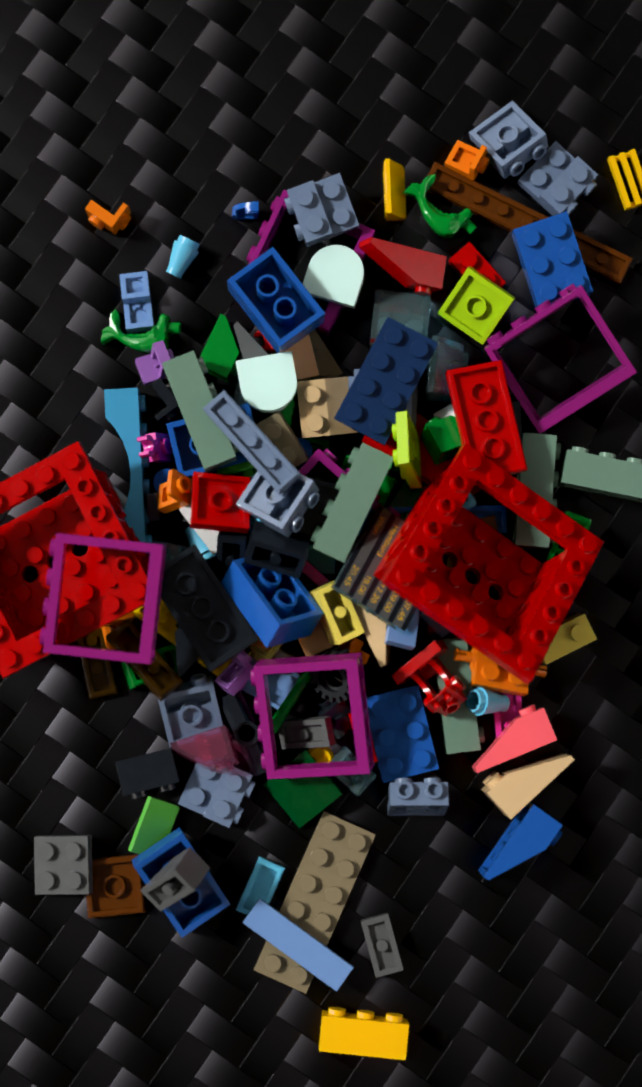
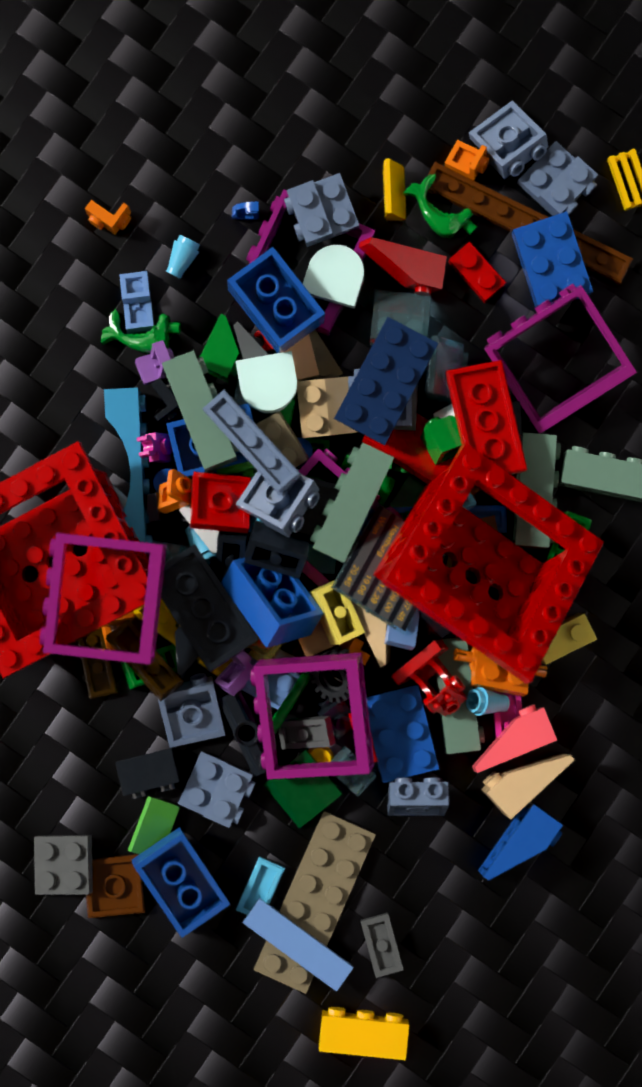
(176, 879): dark grey slope -> none
(209, 749): clear pink slope -> none
(407, 454): lime plate -> none
(476, 305): lime plate -> none

